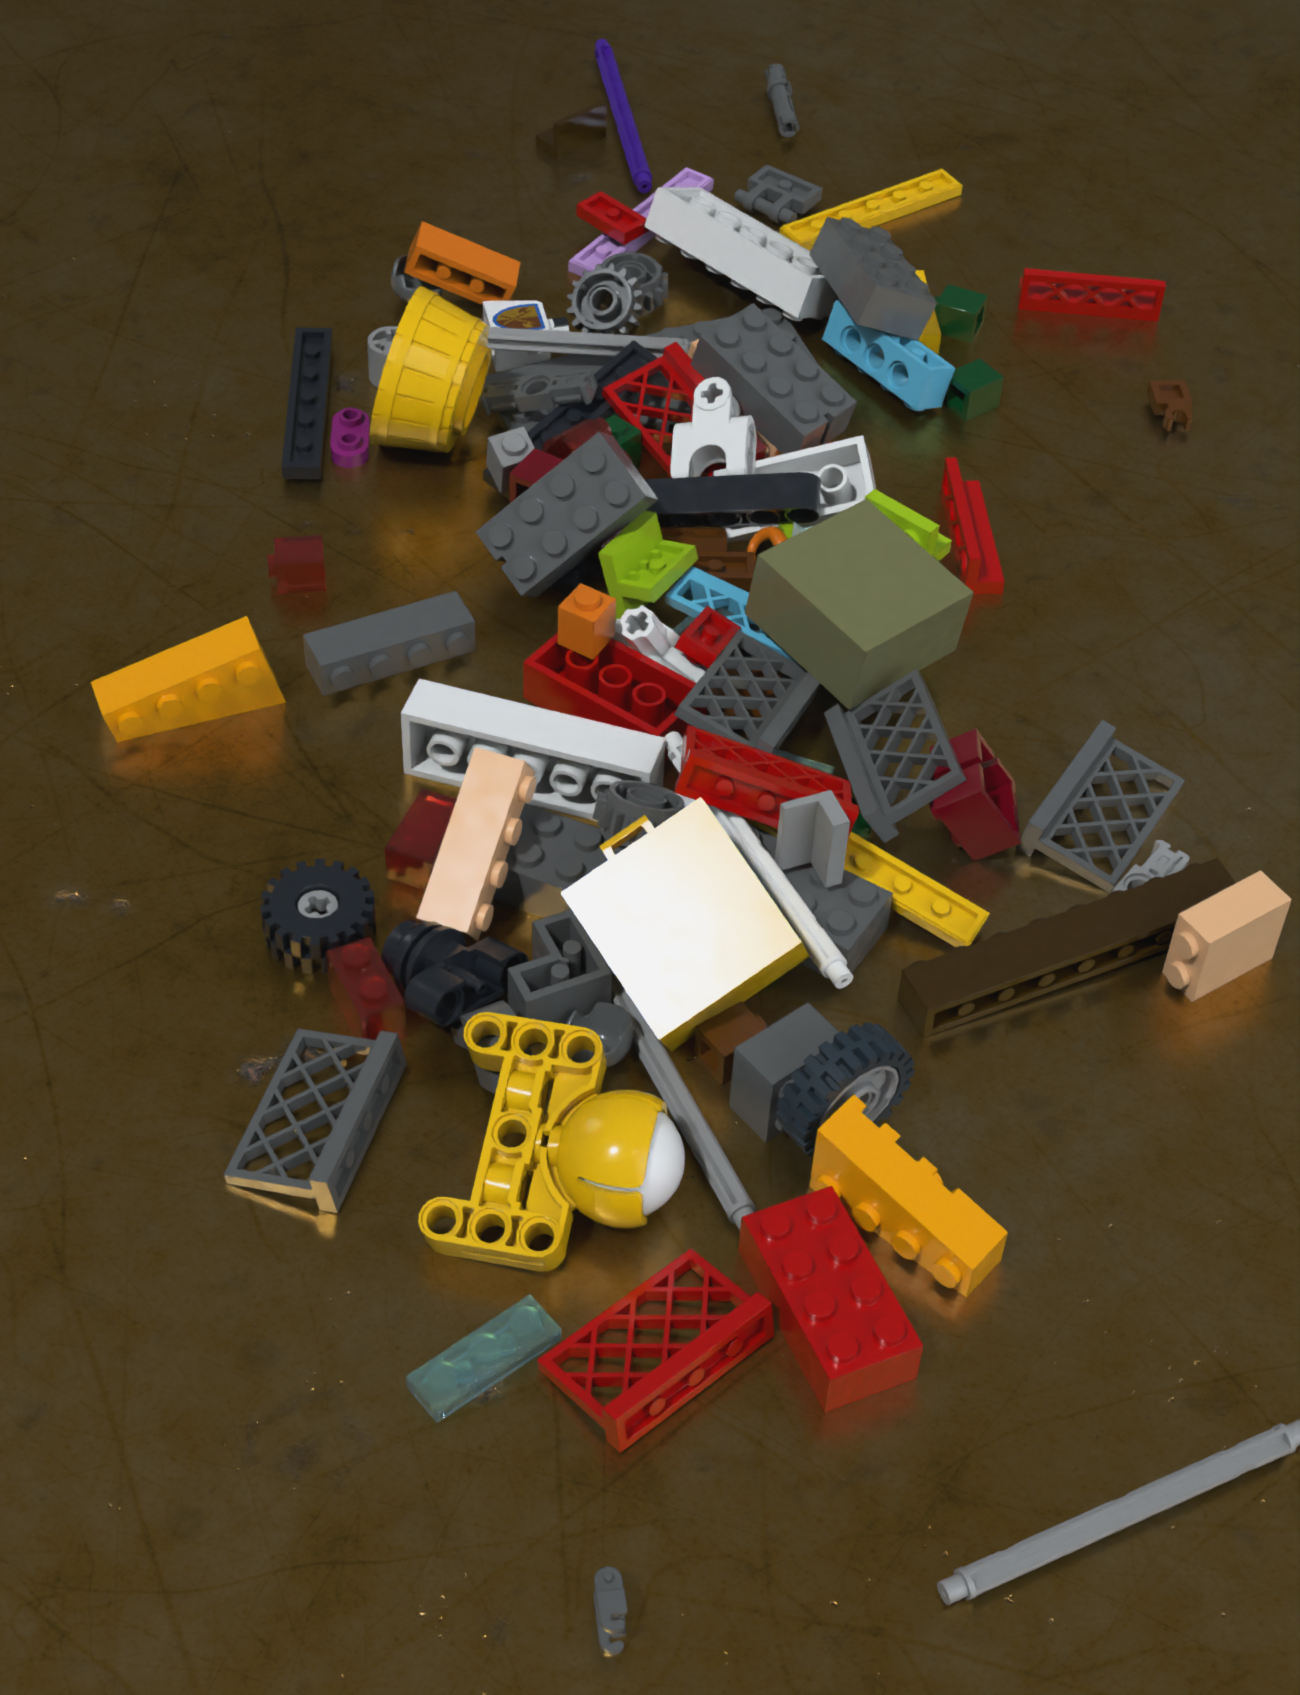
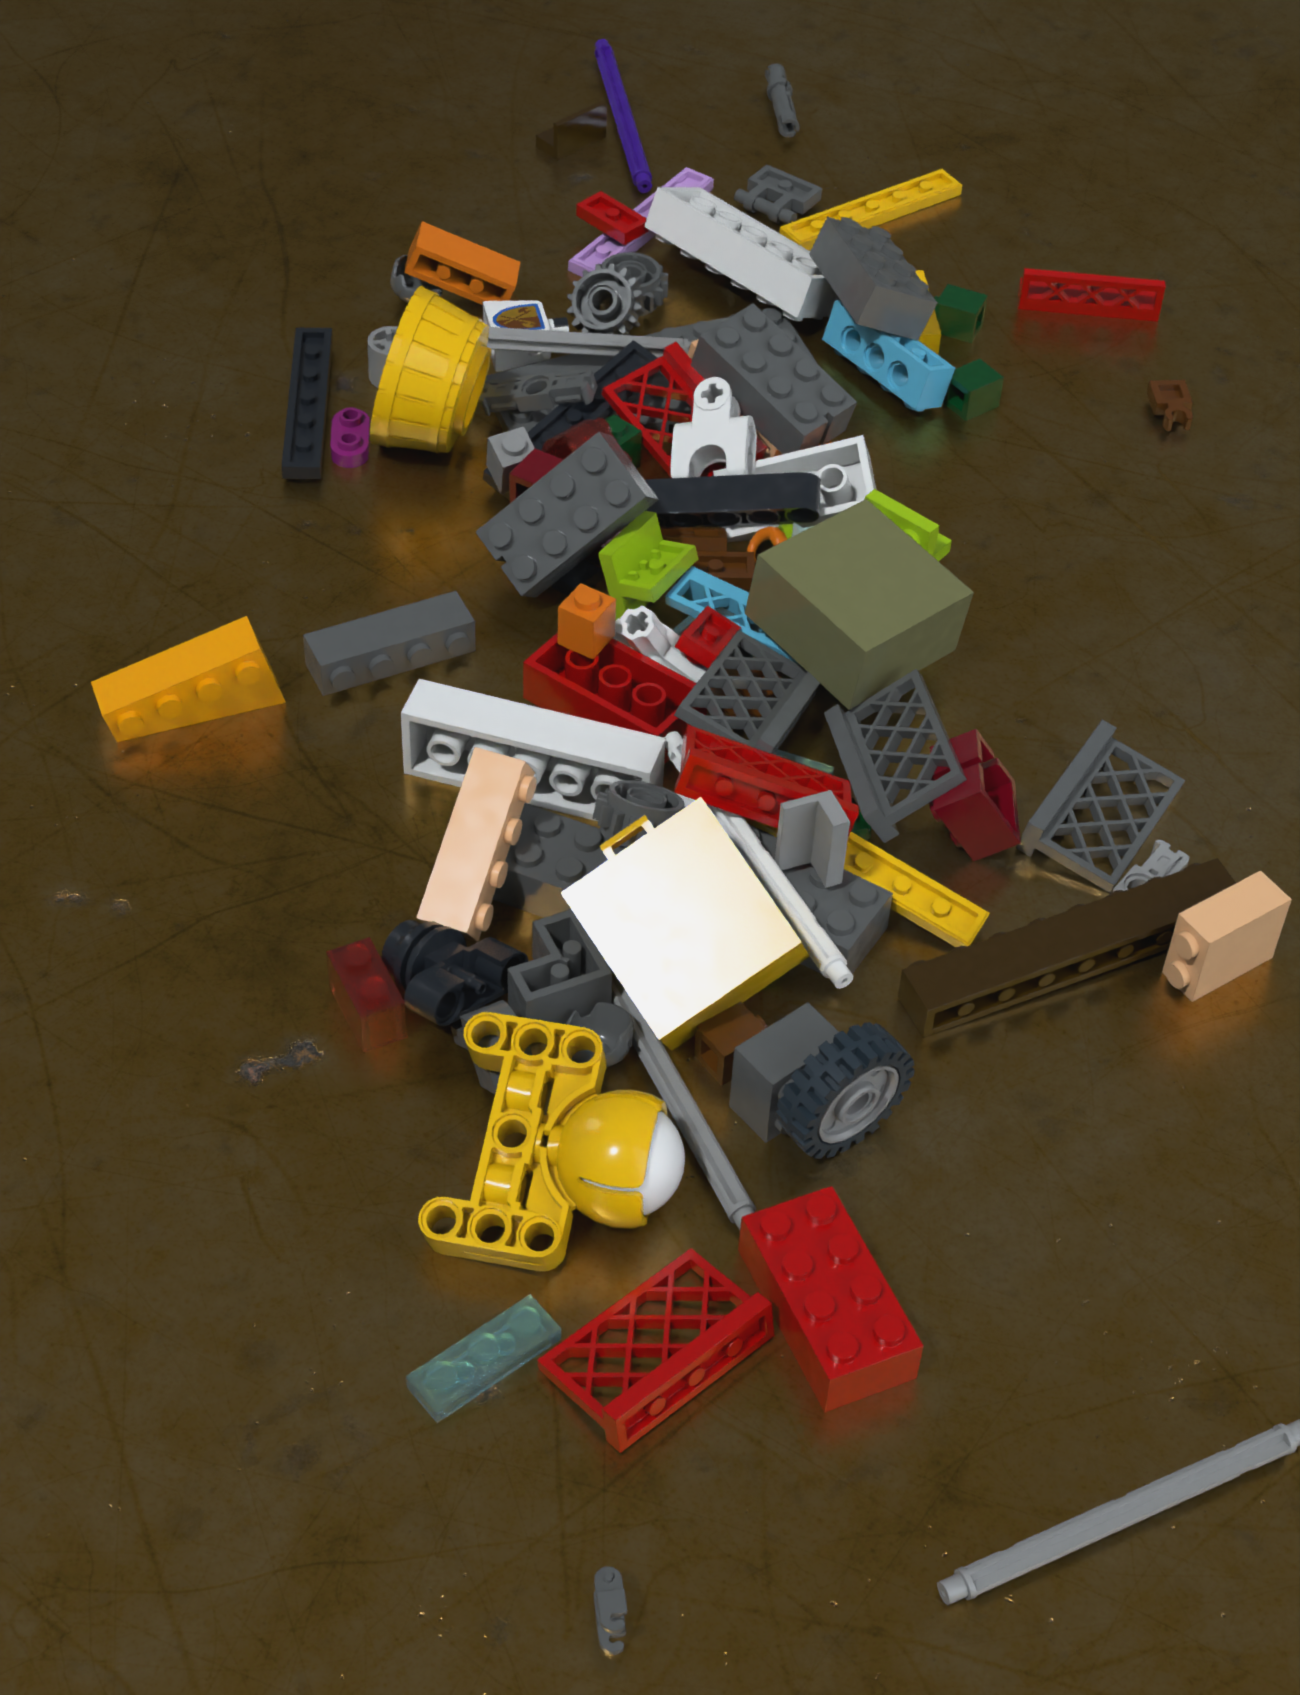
(298, 564): clear red brick -> none
(304, 935): black bush -> none
(351, 1132): dark grey fence -> none
(418, 839): clear red brick -> none
(905, 1200): light orange wedge -> none
(970, 531): red fence -> none

